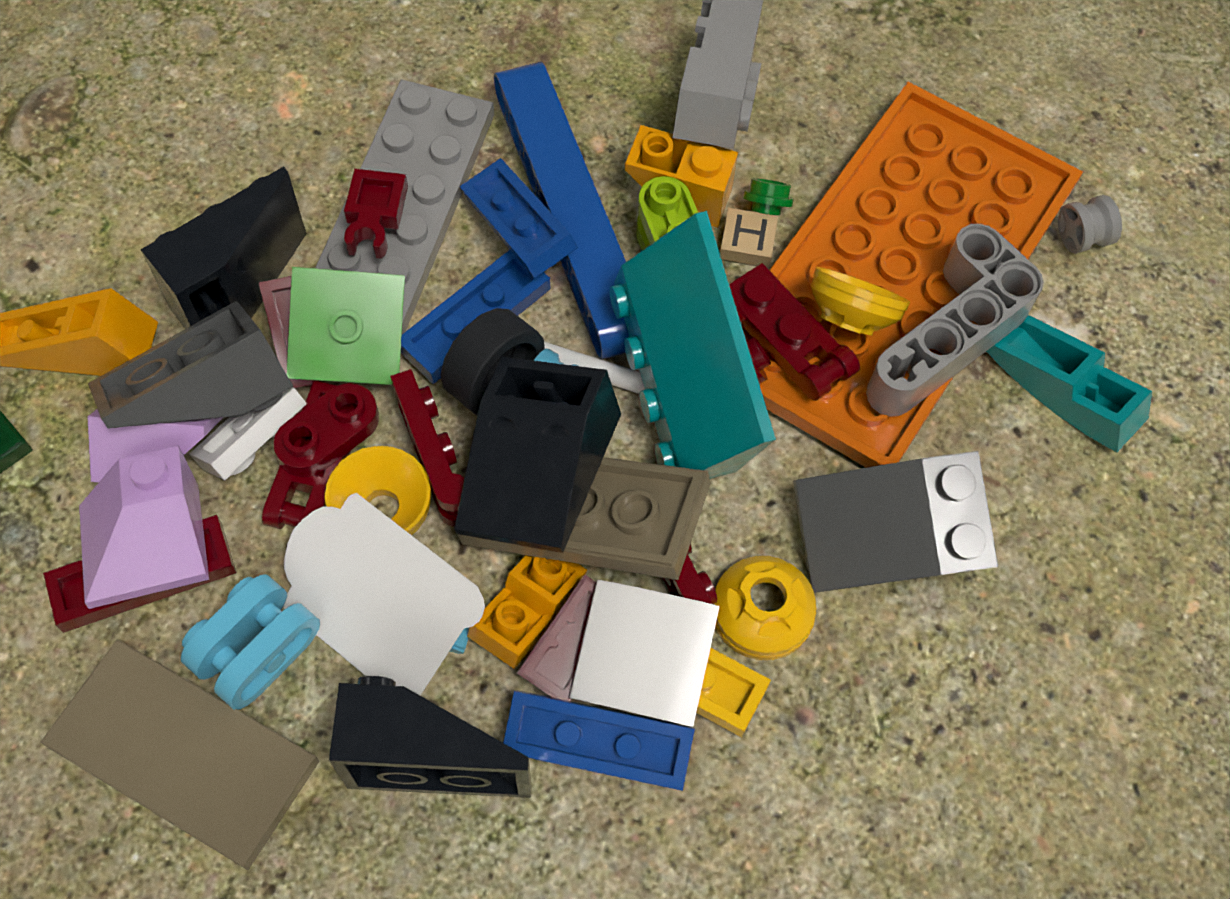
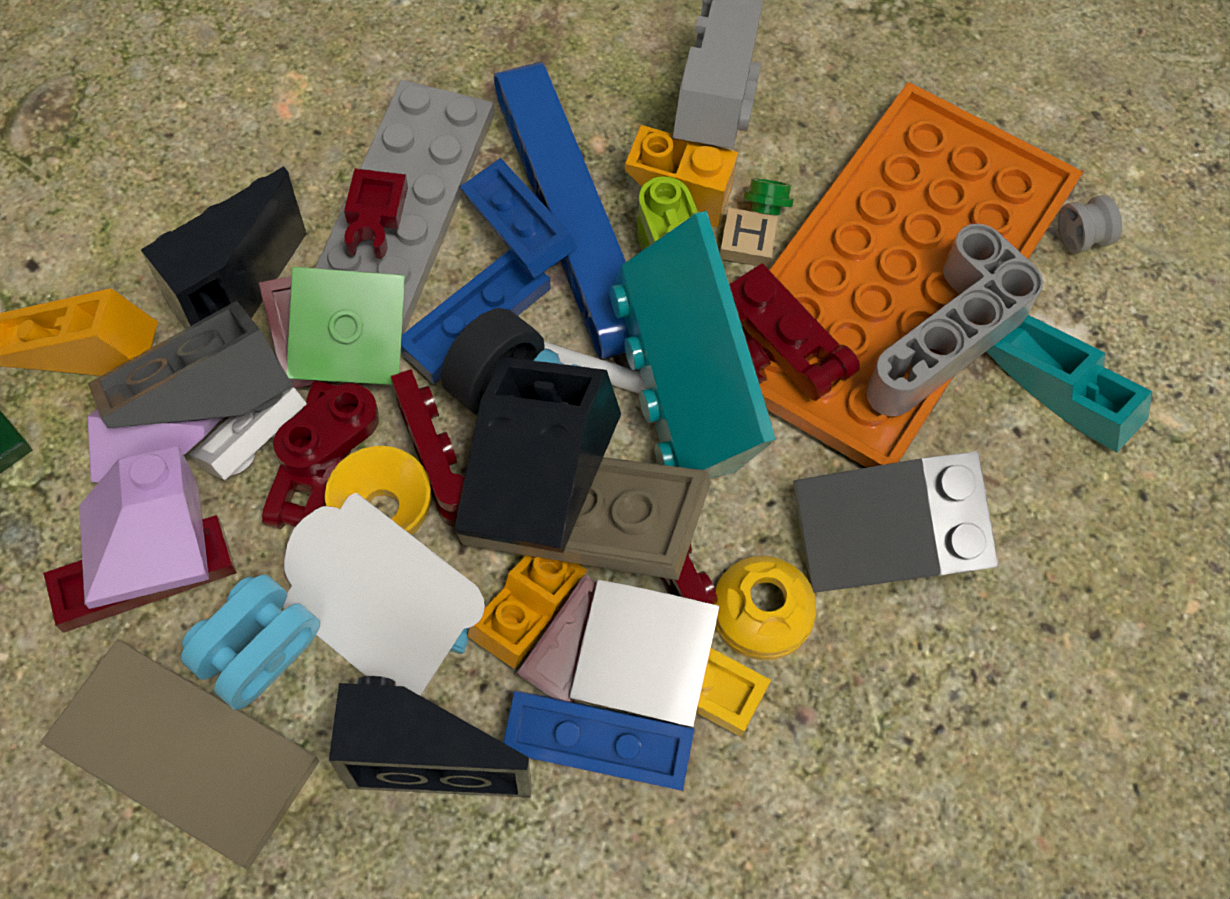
(855, 302): yellow piece -> none

